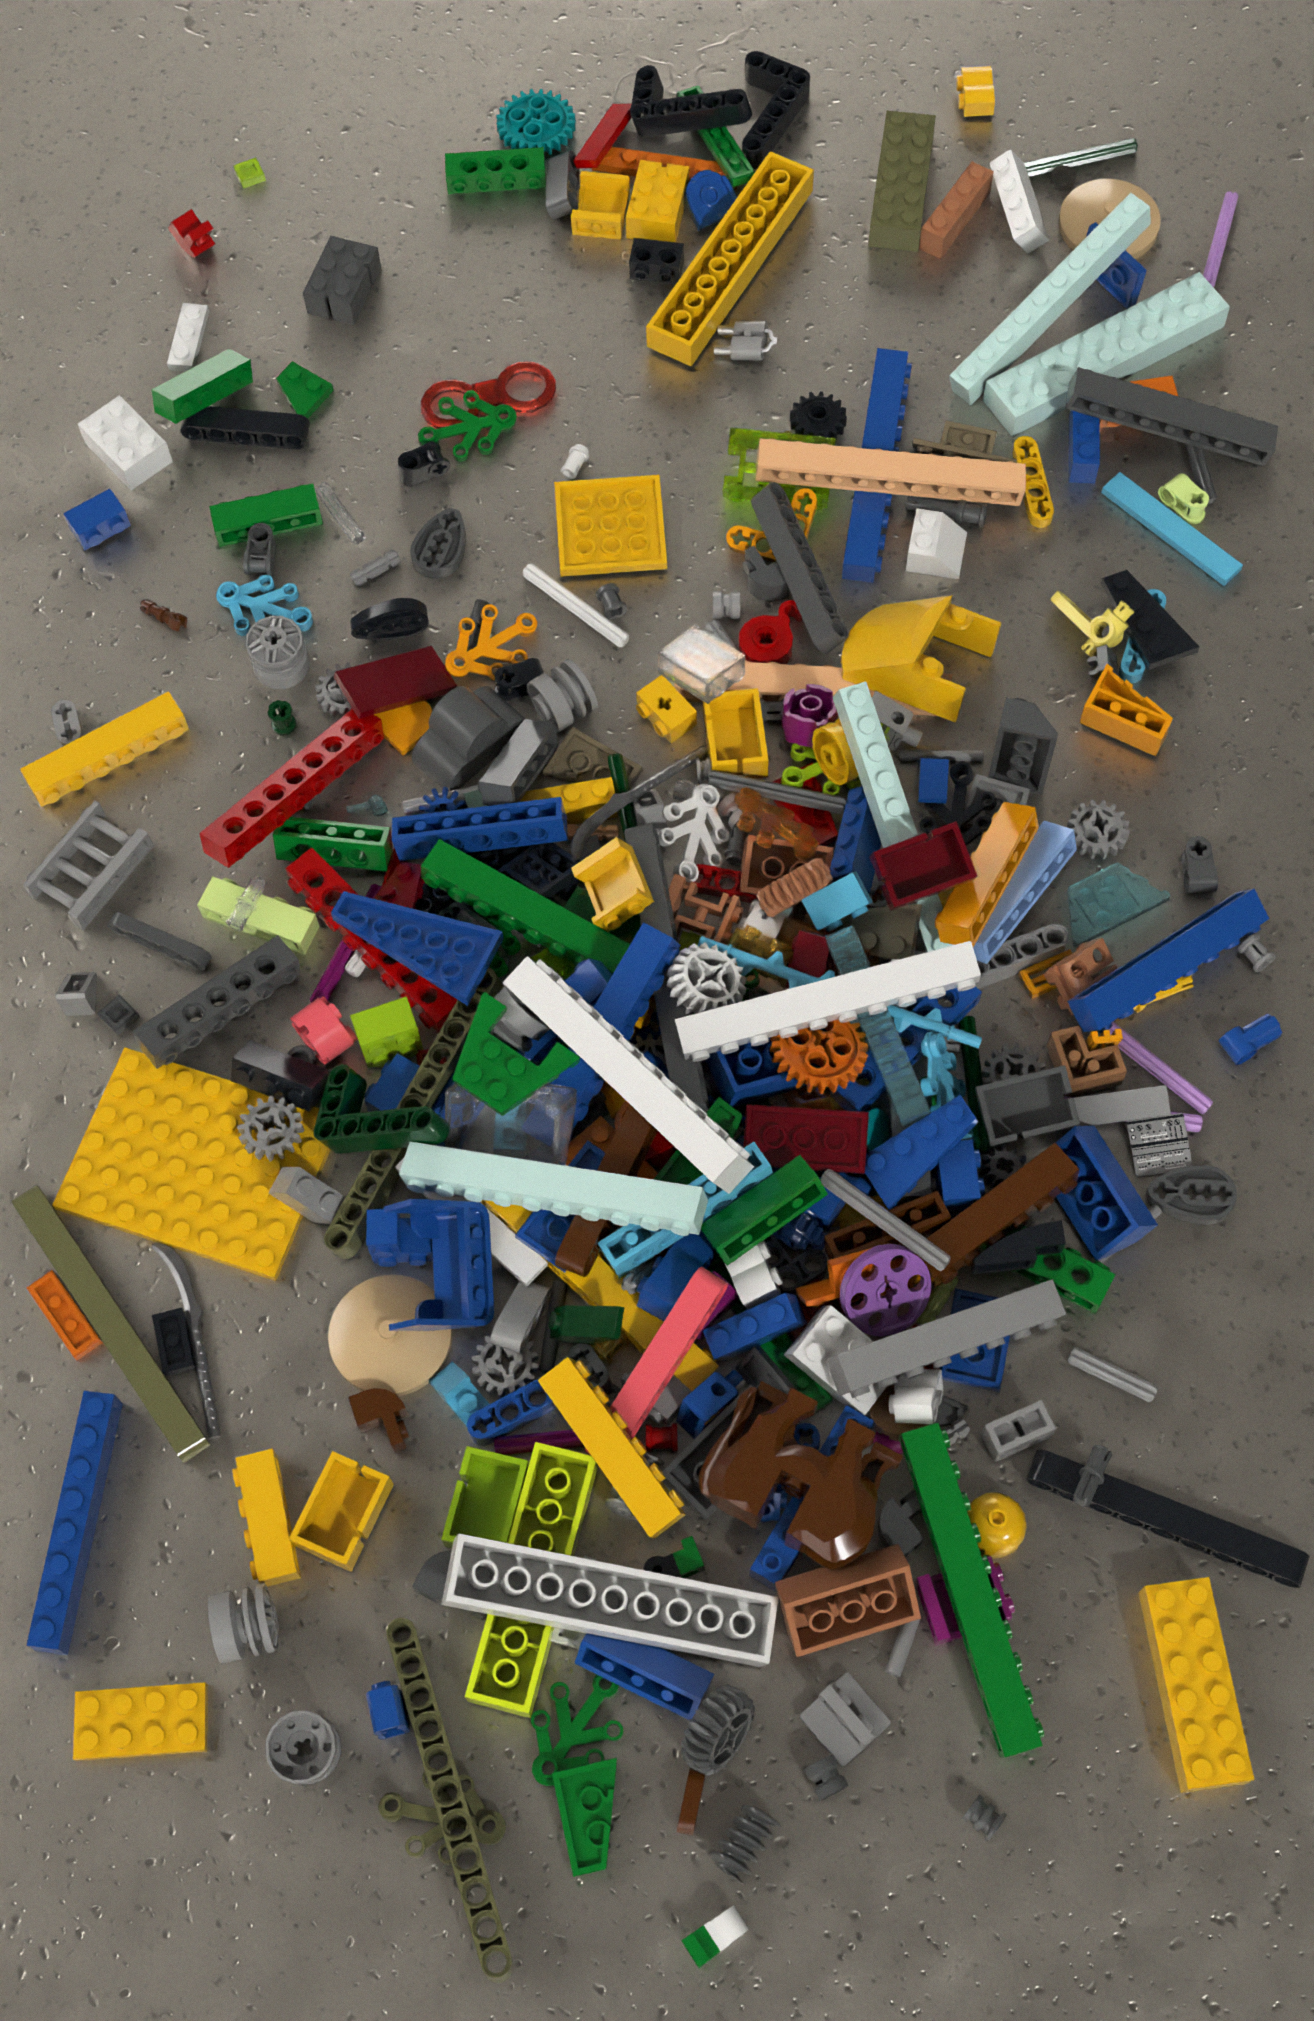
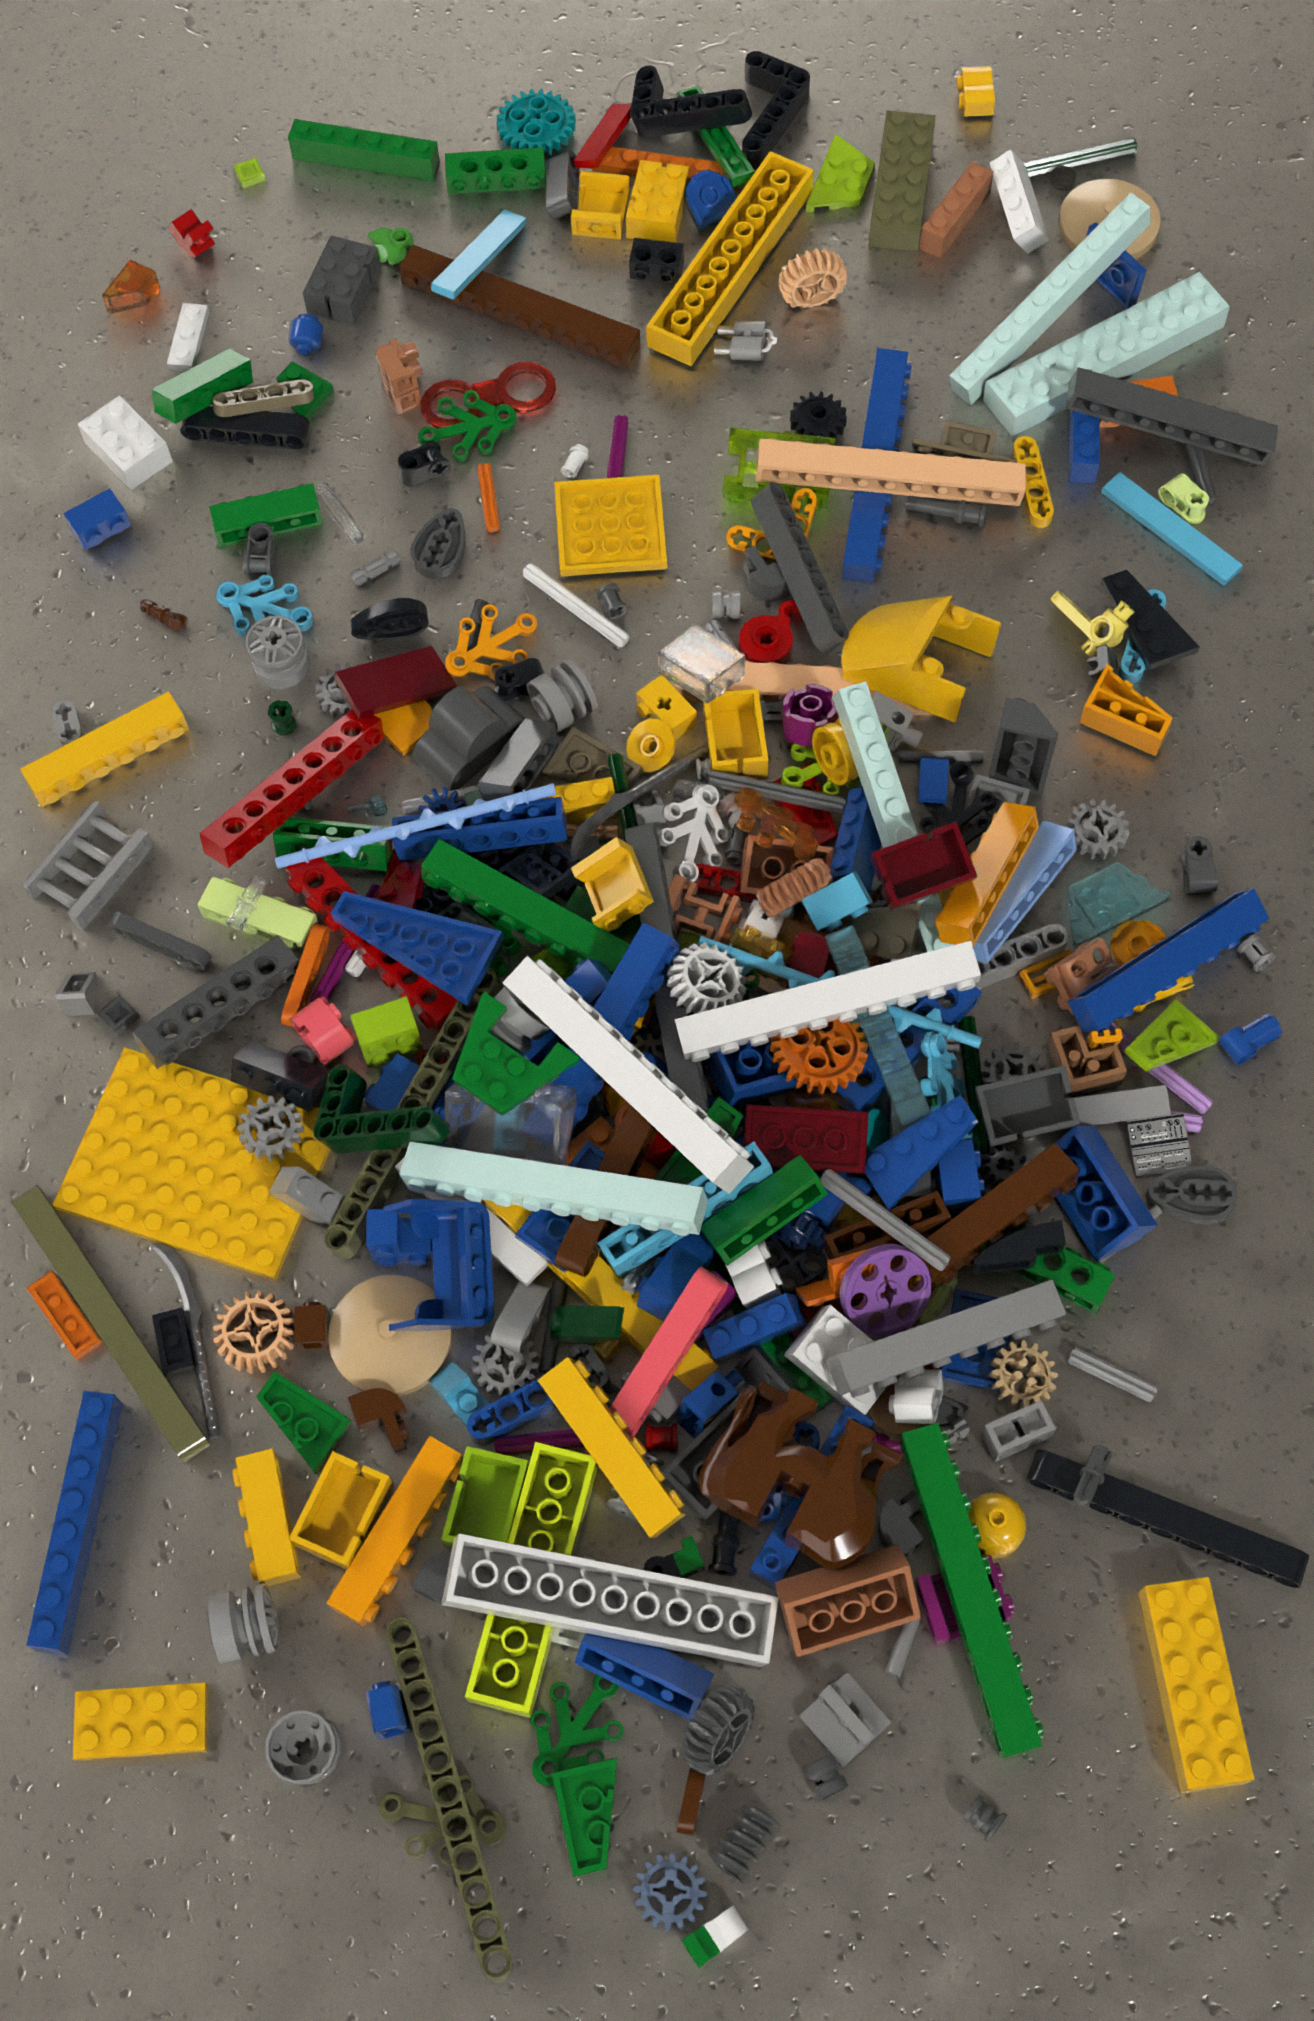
(131, 288): none -> clear orange slope
(235, 402): none -> dark tan beam
(268, 1329): none -> light nougat gear
(304, 1419): none -> green wing
(305, 334): none -> blue head
(306, 972): none -> orange beam
(311, 1326): none -> reddish brown brick
(364, 150): none -> green brick
(391, 244): none -> bright green plate
(396, 1532): none -> light orange brick
(398, 372): none -> nougat hips
(427, 820): none -> light blue plant
(478, 254): none -> medium azure tile
(488, 498): none -> orange axle
(528, 309): none -> reddish brown brick
(618, 446): none -> magenta axle
(642, 742): none -> yellow dish
(647, 1890): none -> sand blue gear
(725, 1546): none -> black pin
(812, 278): none -> light nougat gear
(842, 177): none -> lime wing
(936, 545): white slope -> none
(1040, 1369): none -> tan gear
(1133, 939): none -> light orange tile
(1170, 1037): none -> lime wing
(1220, 237): lavender axle -> none

